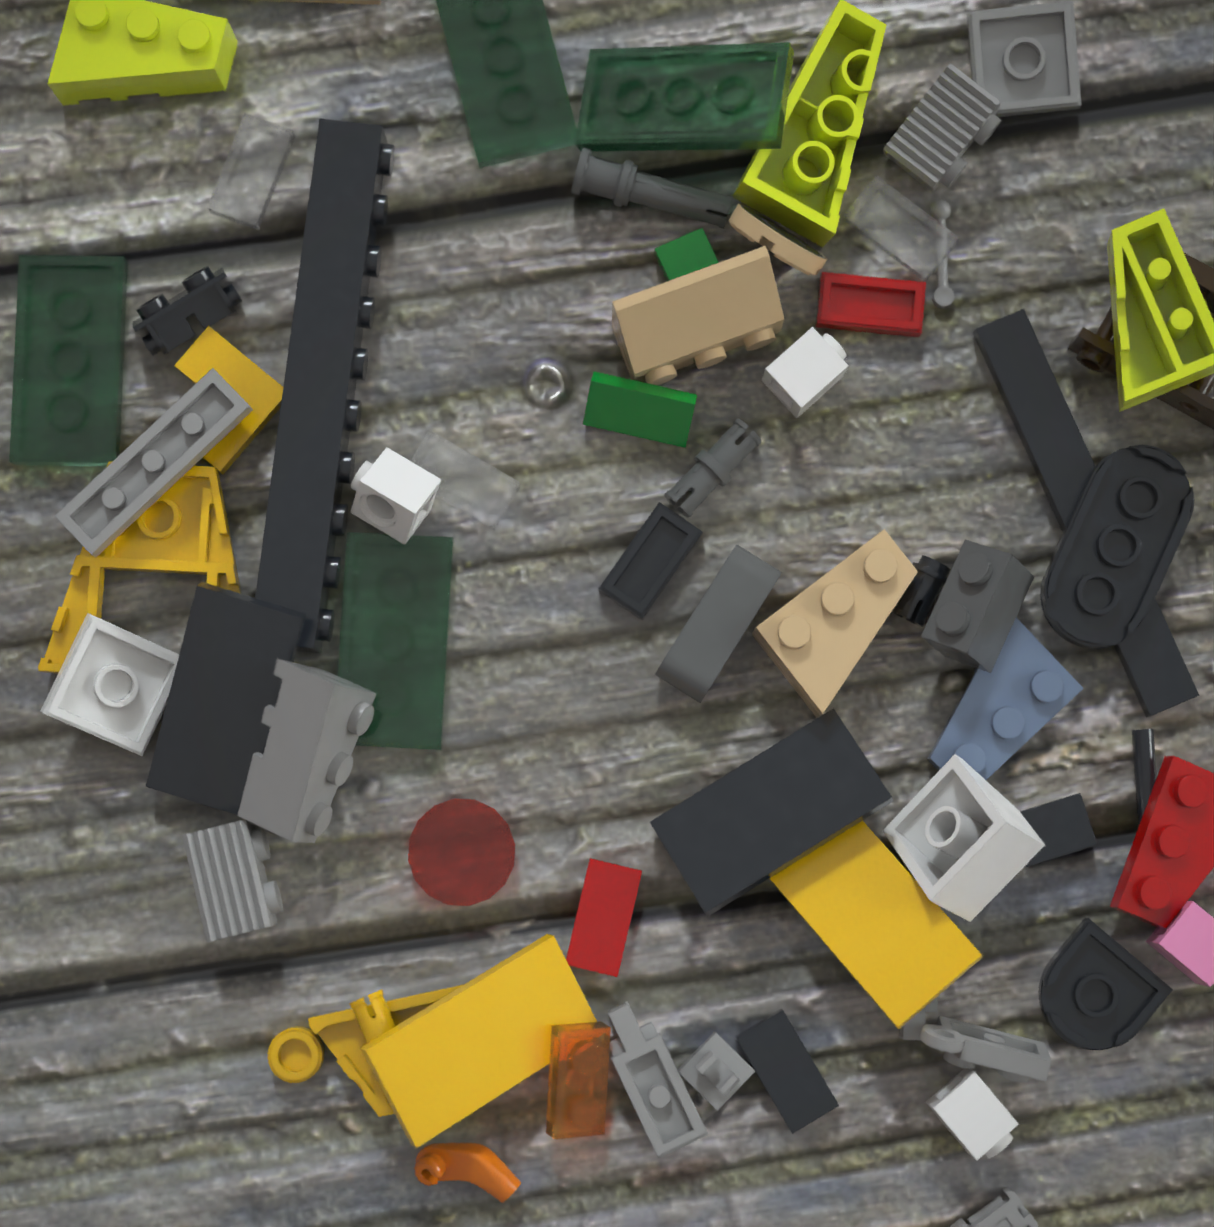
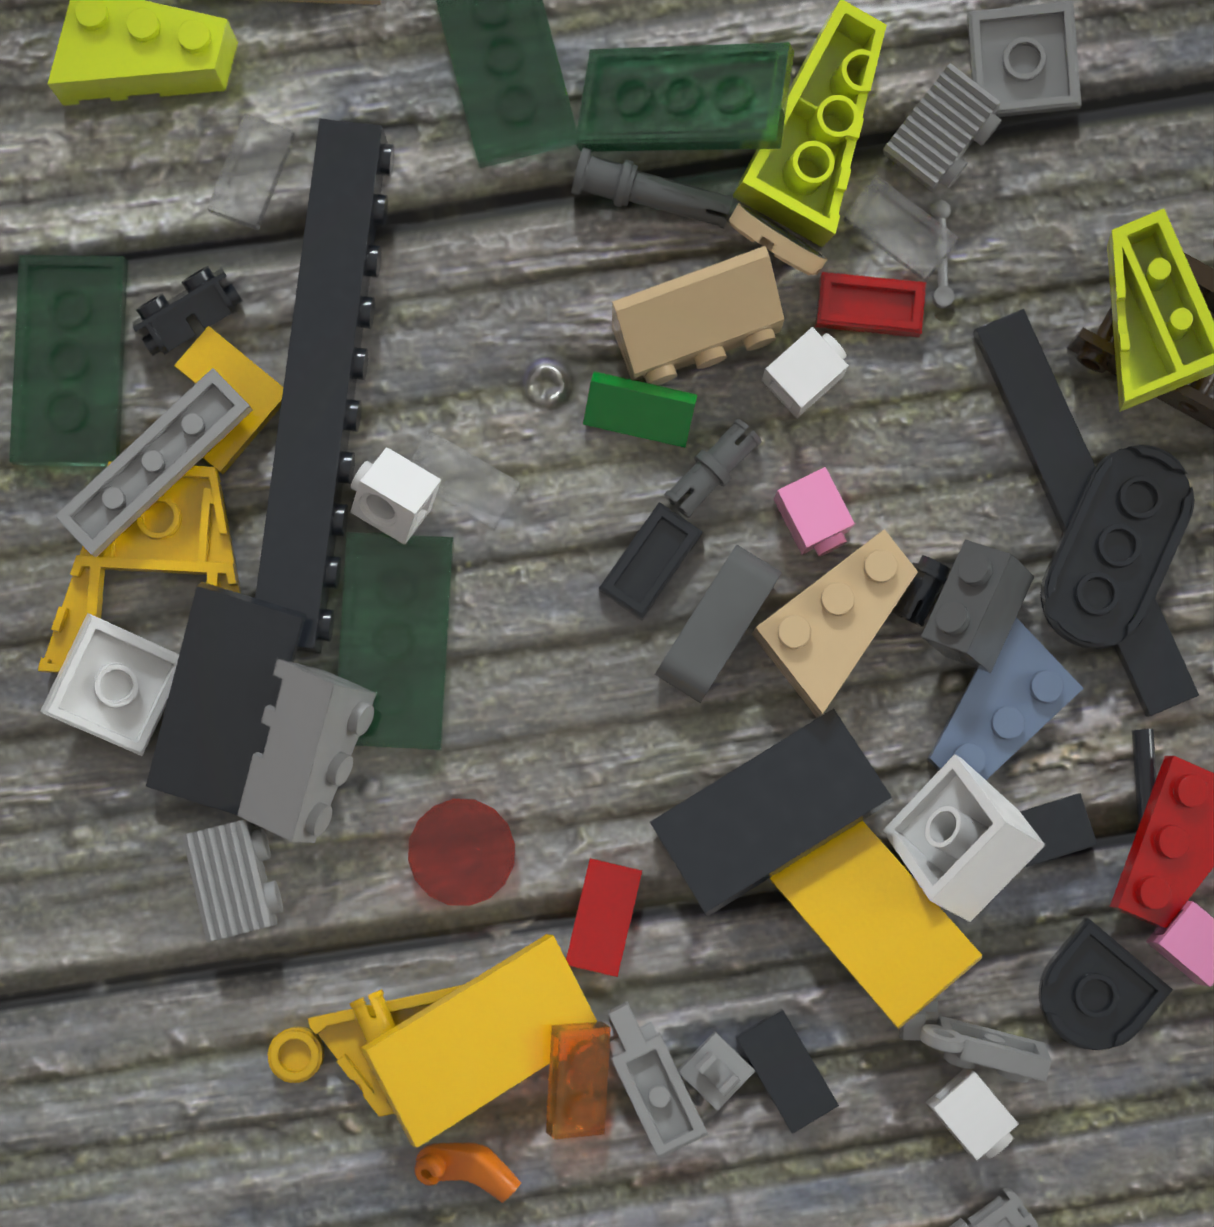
(685, 255): green tile -> none
(814, 513): none -> bright pink brick

